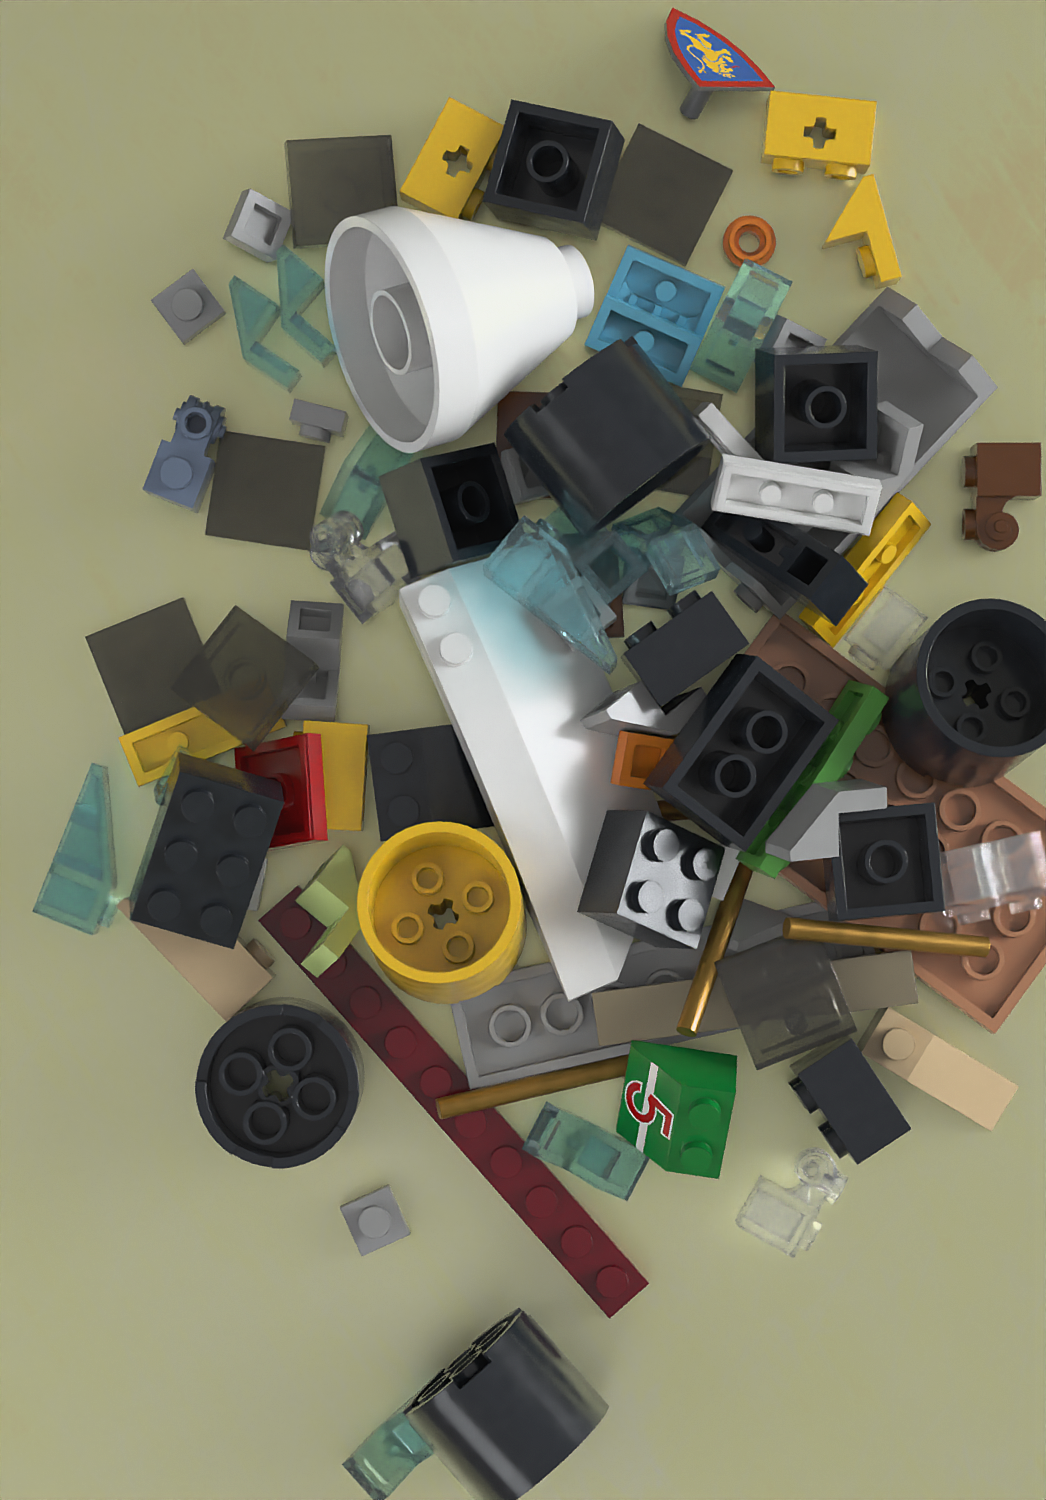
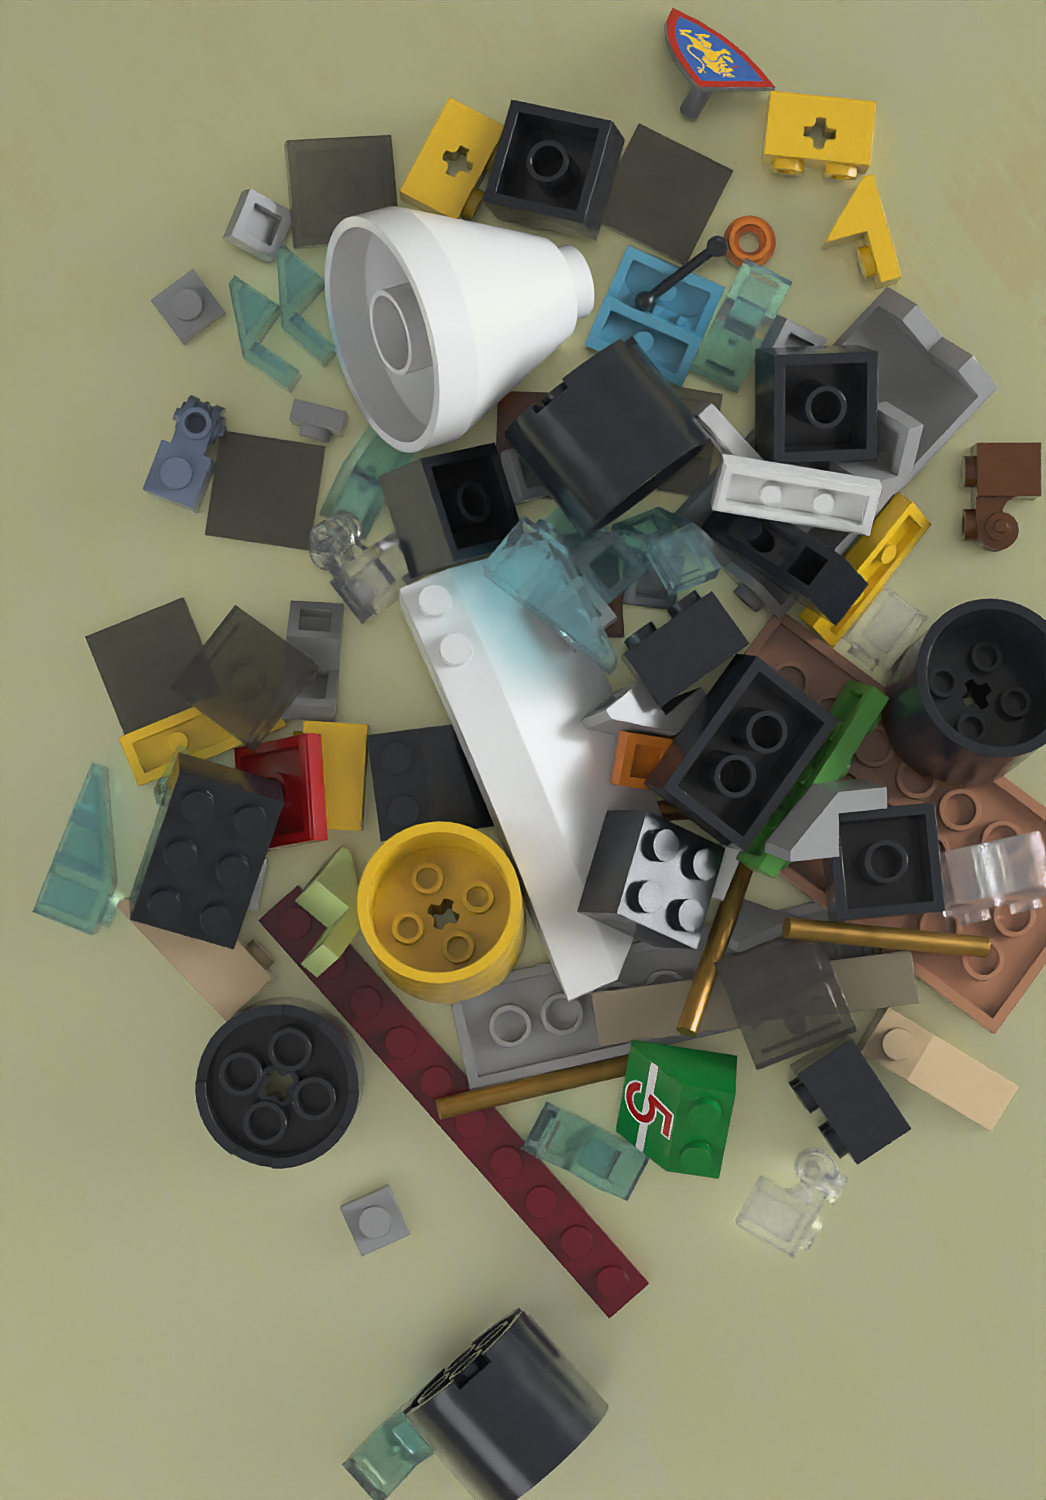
(716, 247): none -> black hinge

